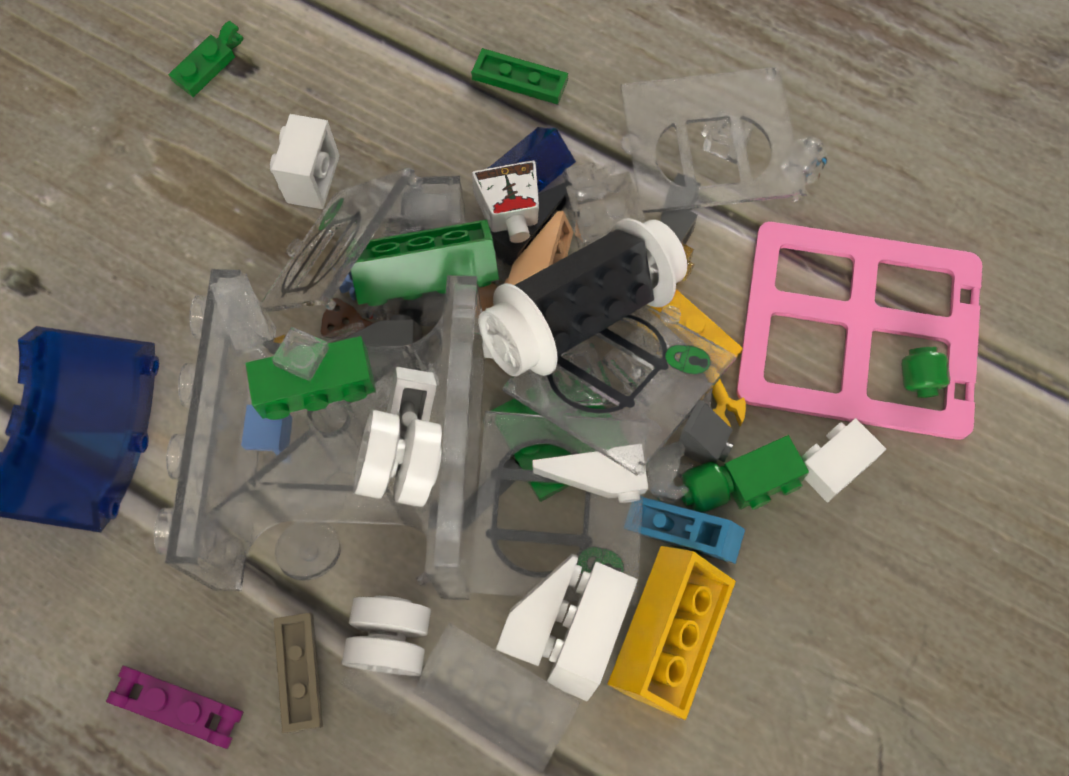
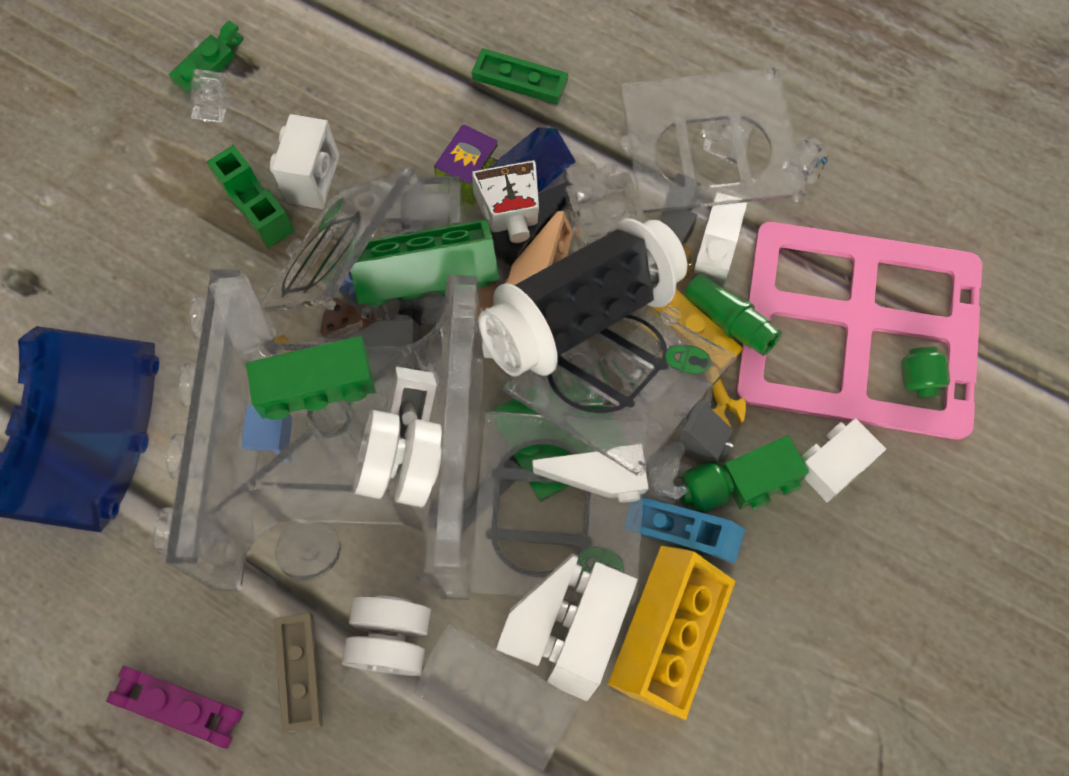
(208, 96): none -> clear brick
(249, 196): none -> green arch
(300, 353): clear plate -> none
(464, 154): none -> dark purple piece
(719, 242): none -> white slope
(733, 314): none -> green piece

